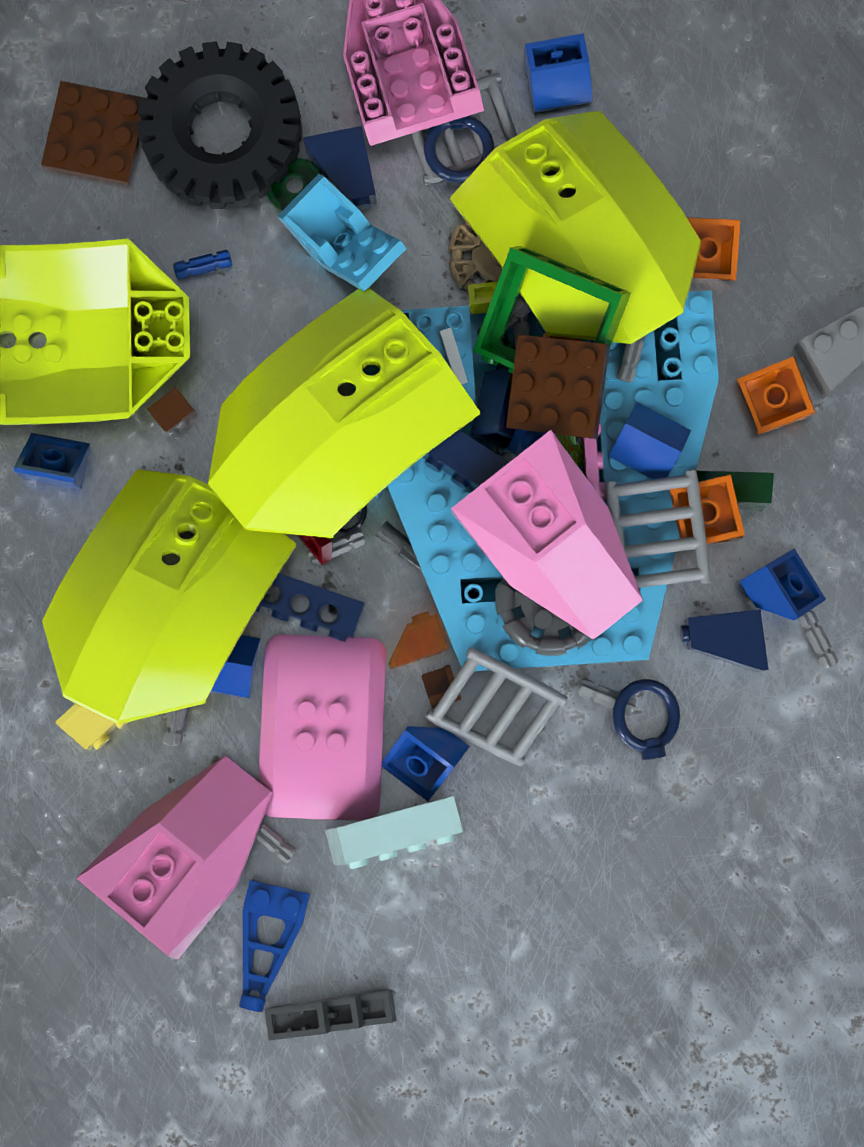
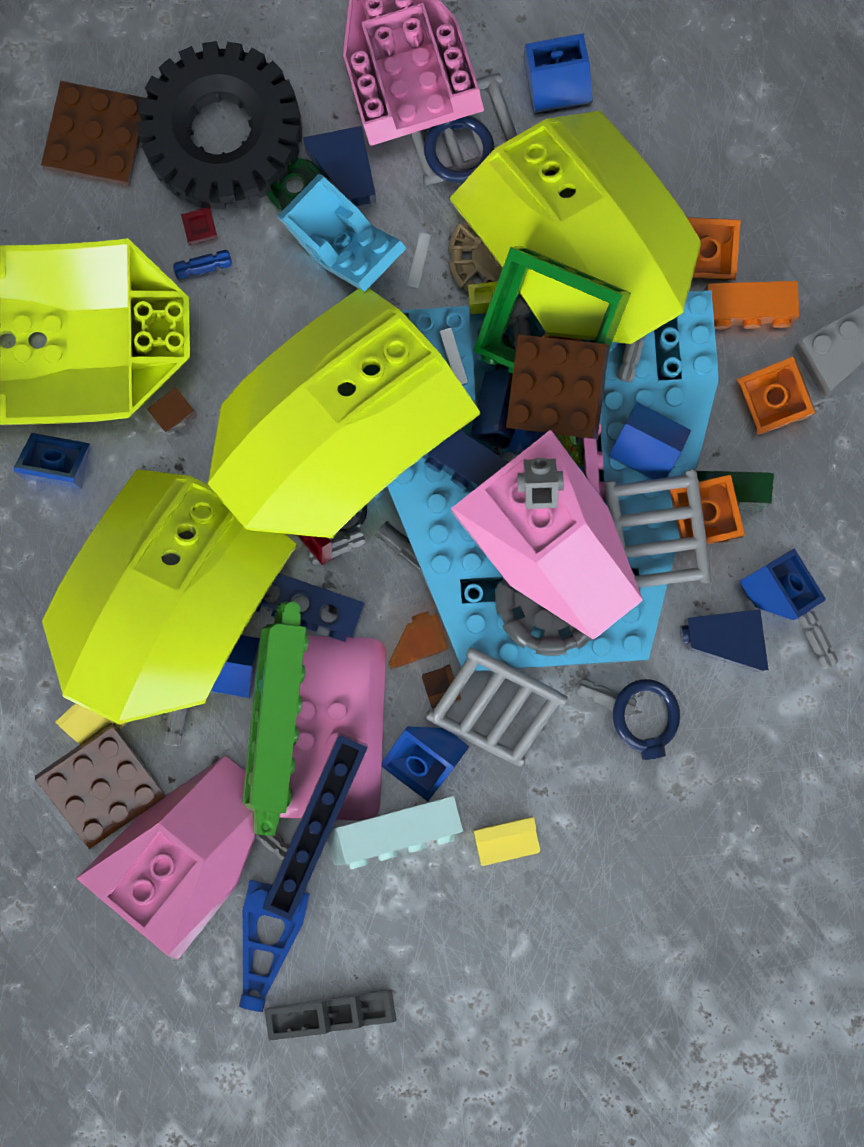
(100, 786): none -> plate
(199, 226): none -> dark red tile
(274, 718): none -> bright green hinge
(315, 826): none -> dark blue brick
(419, 260): none -> white sticker
(507, 841): none -> light yellow panel
(540, 483): none -> light grey brick
(754, 304): none -> orange brick

